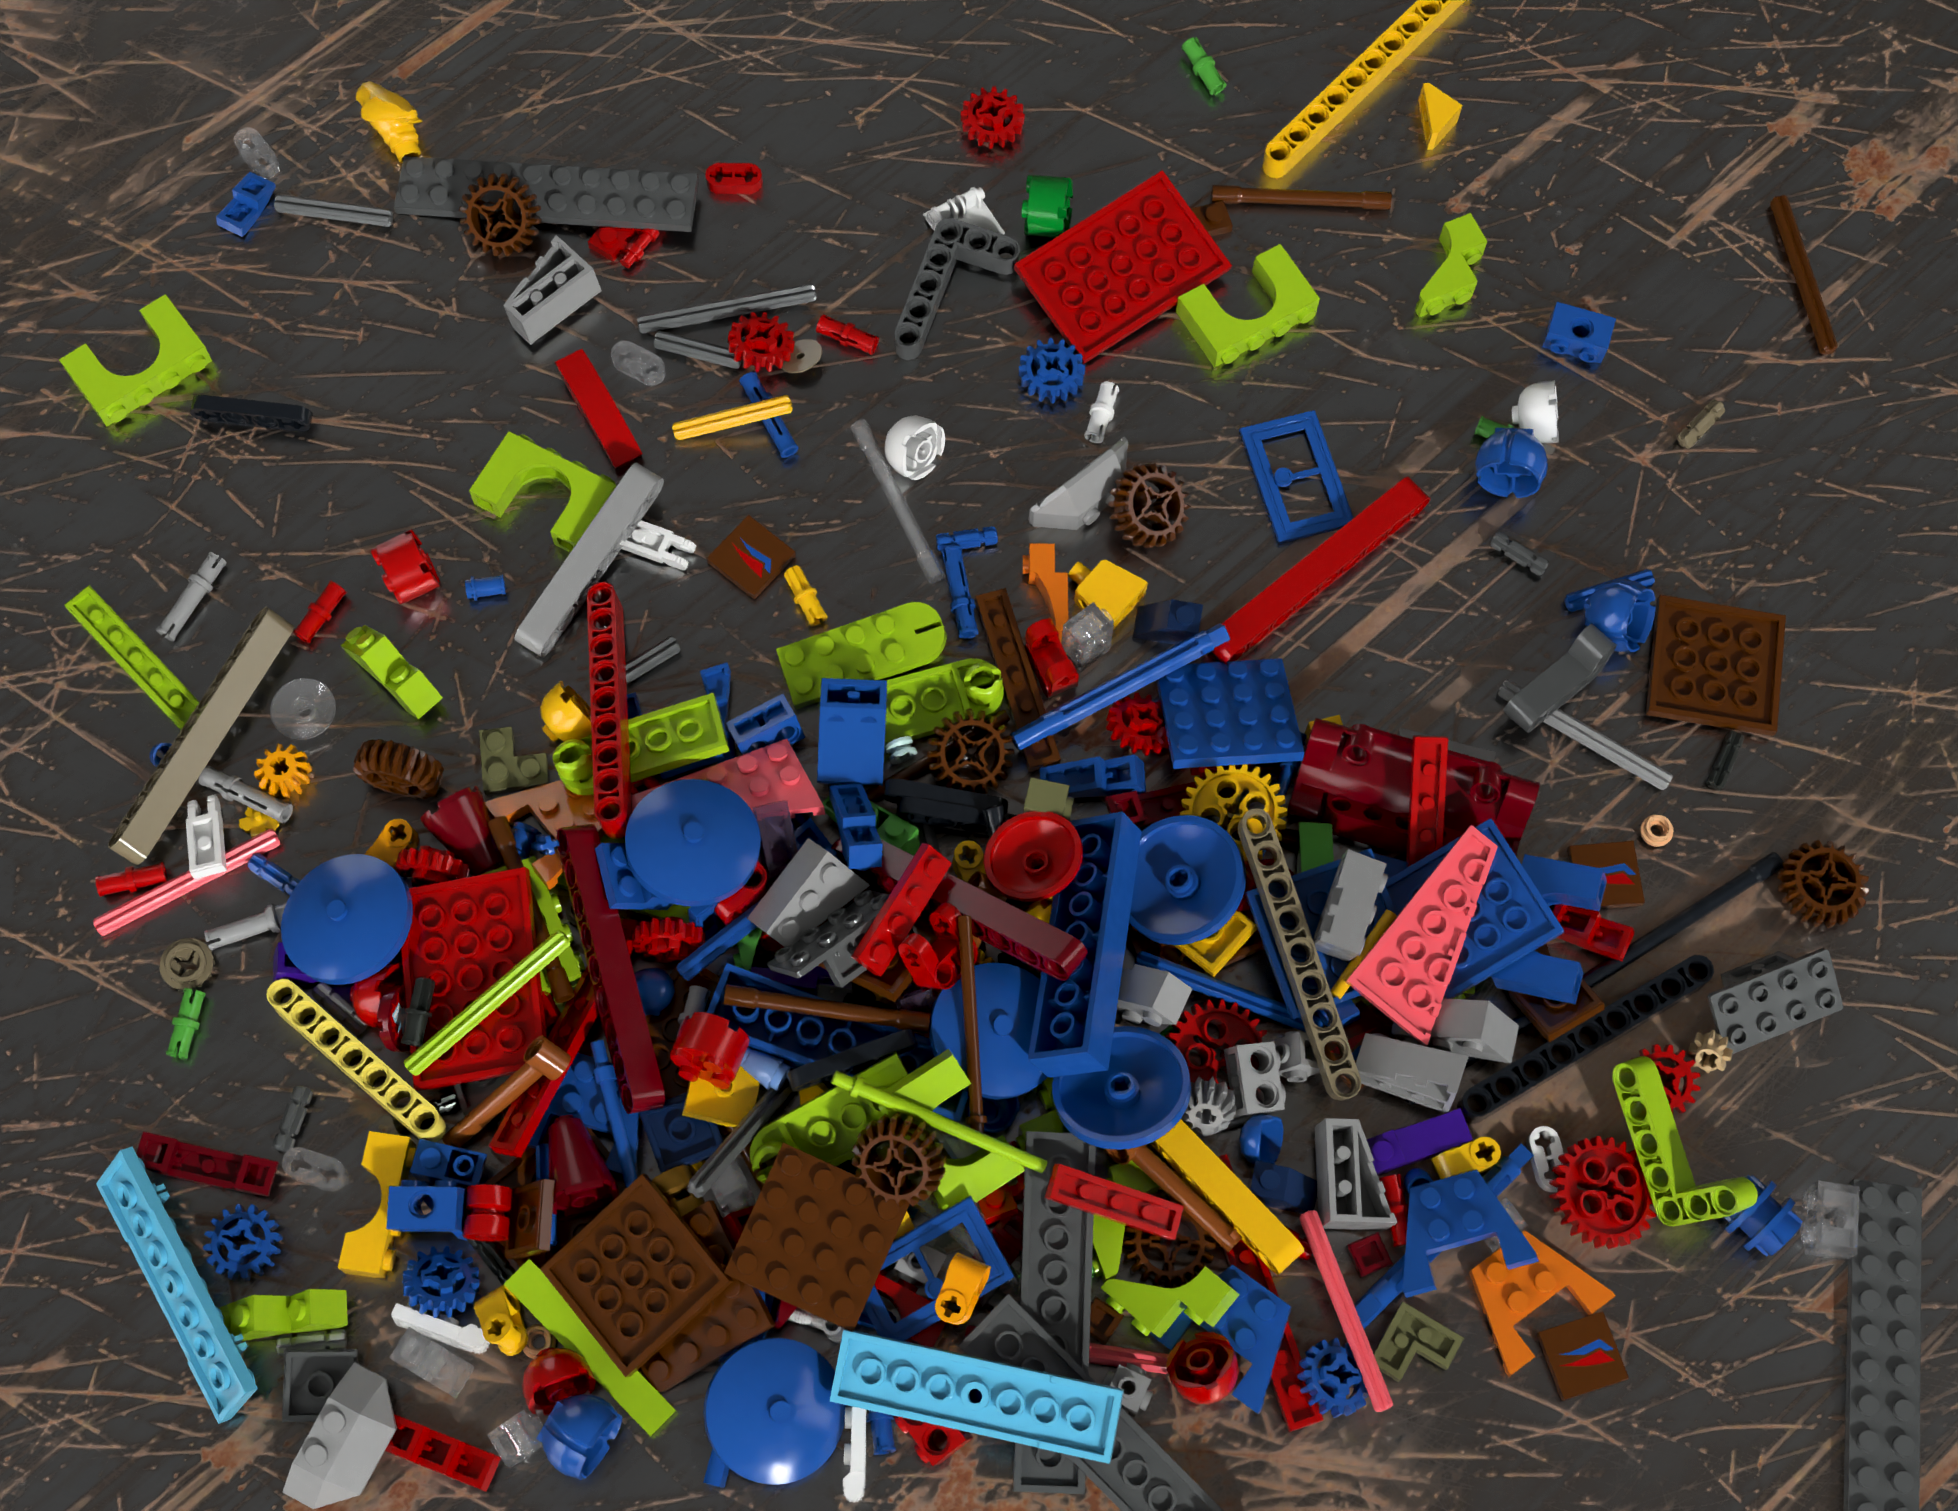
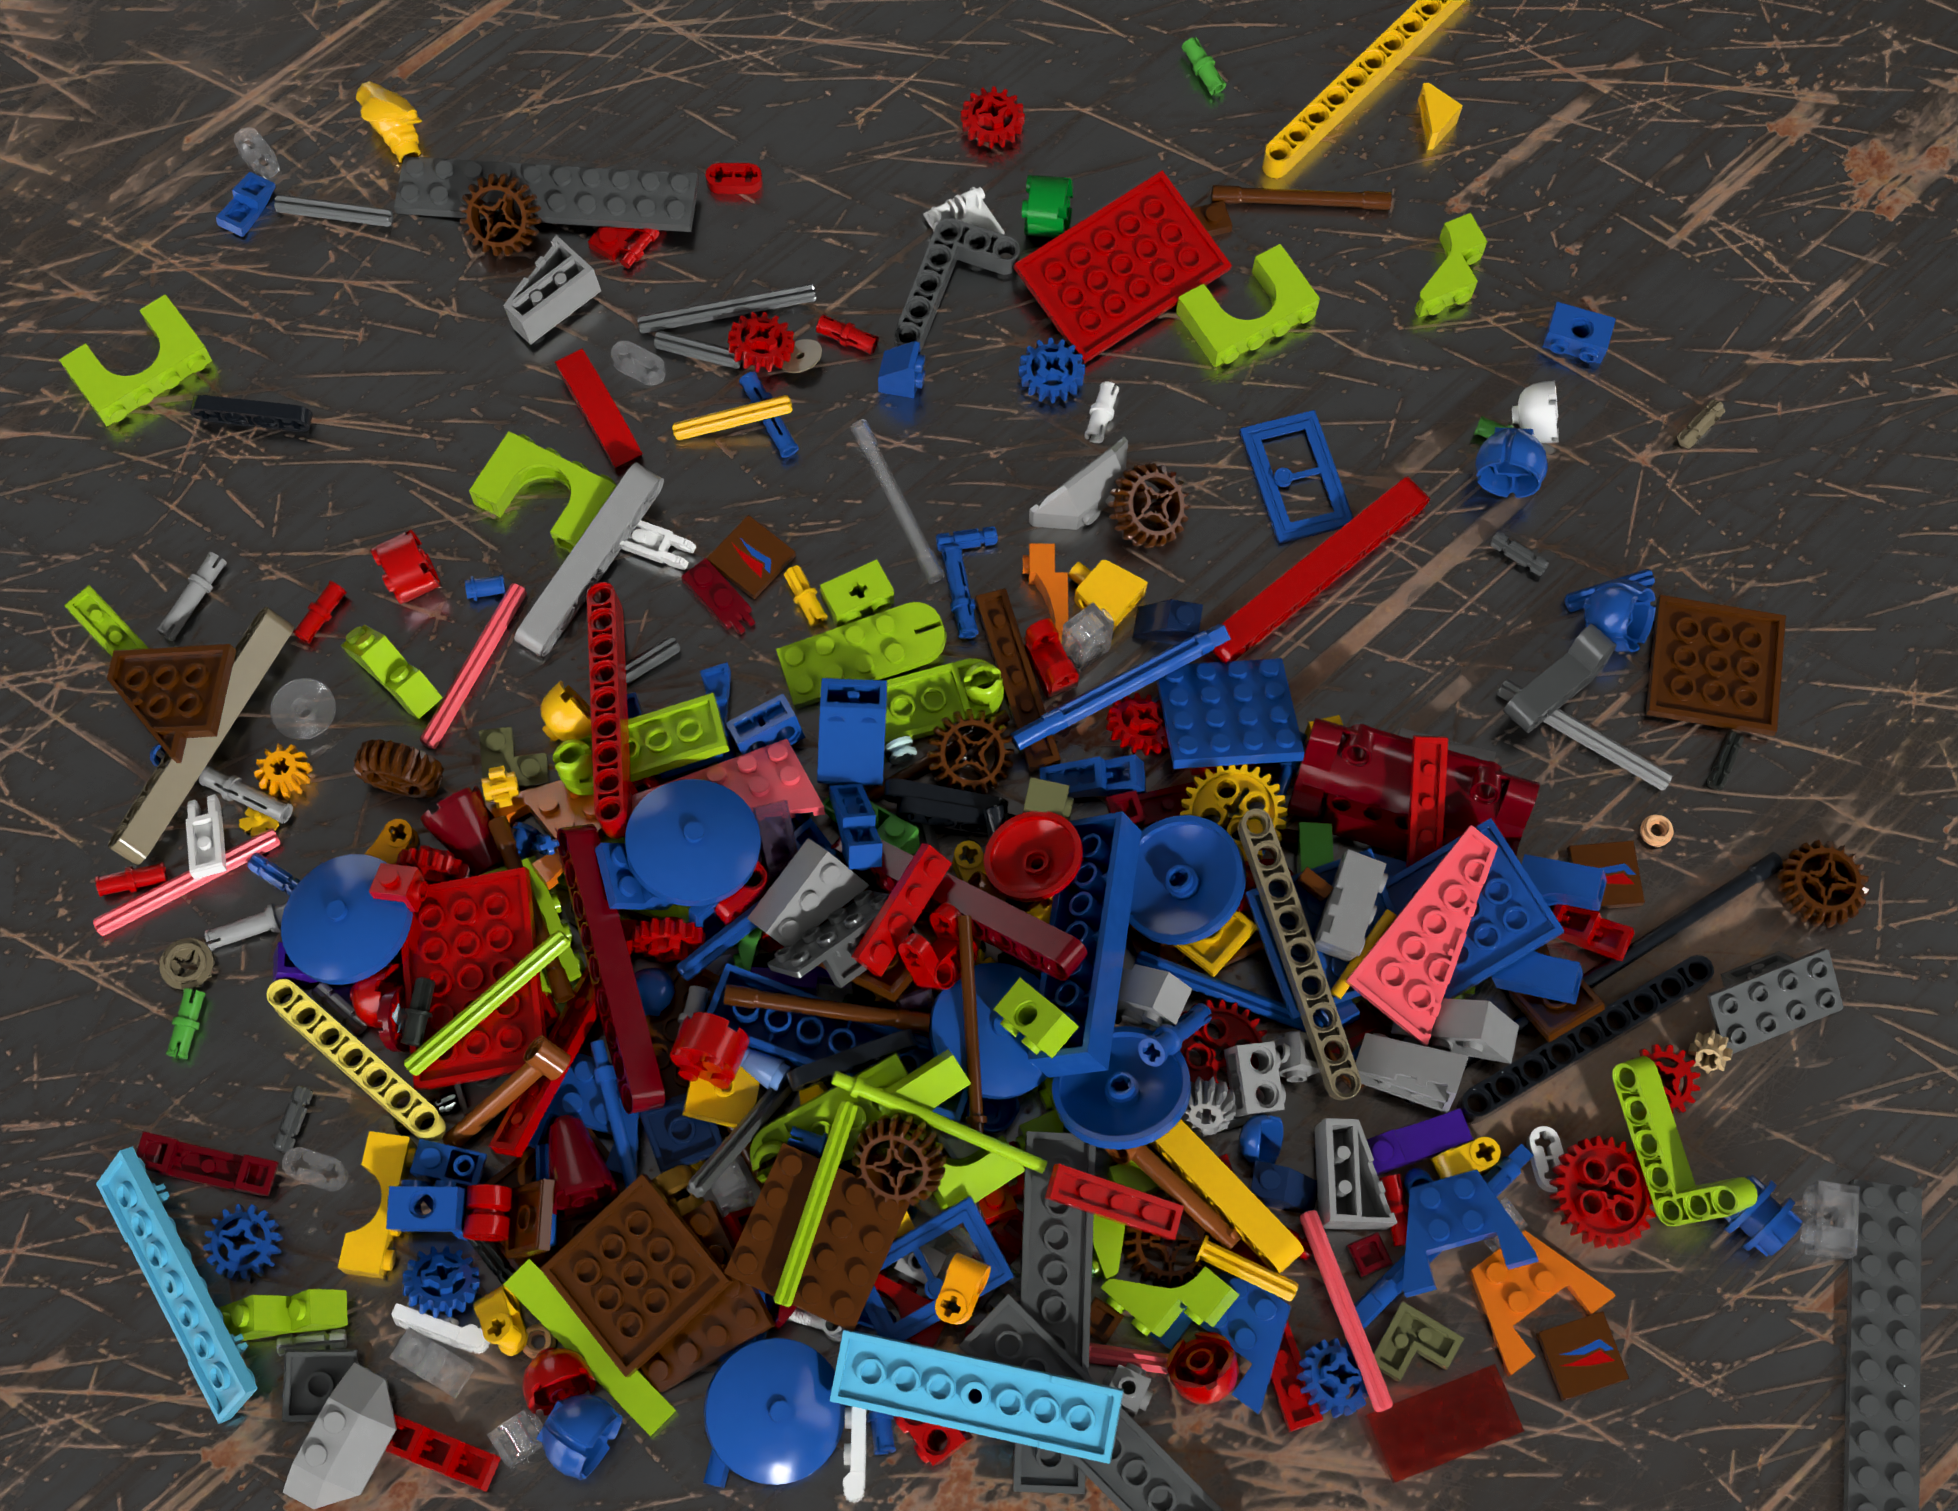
(175, 690): none -> reddish brown wing
(400, 885): none -> red bracket
(473, 666): none -> coral axle
(500, 786): none -> yellow gear
(718, 596): none -> dark red hinge
(812, 1143): none -> blue pin
(815, 1203): none -> lime axle
(867, 582): none -> lime brick
(902, 370): none -> blue slope
(914, 445): white cylinder -> none
(1036, 1018): none -> lime brick
(1169, 1038): none -> blue pin
(1247, 1270): none -> yellow axle
(1314, 884): none -> reddish brown tile
(1444, 1423): none -> clear red plate
(1804, 275): reddish brown axle -> none

